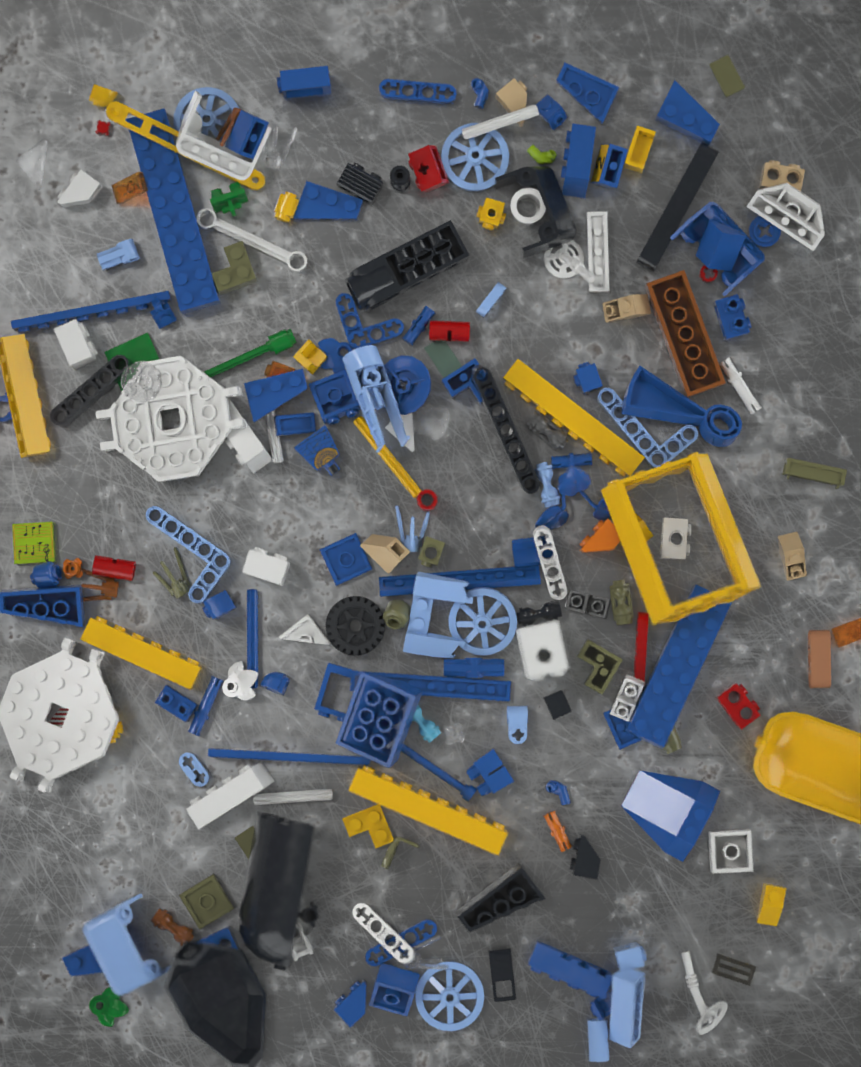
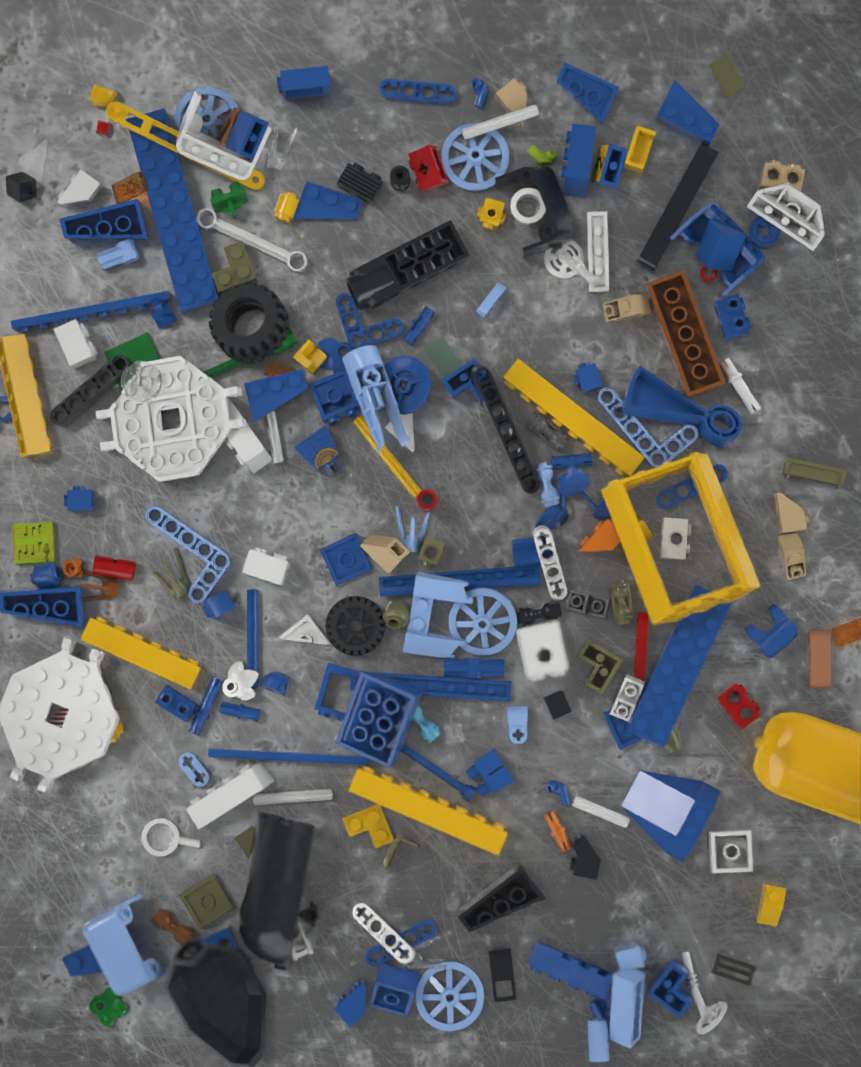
(21, 186): none -> black panel
(79, 499): none -> blue brick
(111, 222): none -> blue wedge
(163, 836): none -> piece
(232, 306): none -> black tyre
(239, 711): none -> blue axle
(295, 424): blue tile -> none
(449, 331): red pin -> none
(551, 112): blue bracket -> none
(601, 812): none -> white axle
(666, 988): none -> blue brick
(690, 486): none -> blue beam
(778, 638): none -> blue piece
(790, 515): none -> tan slope

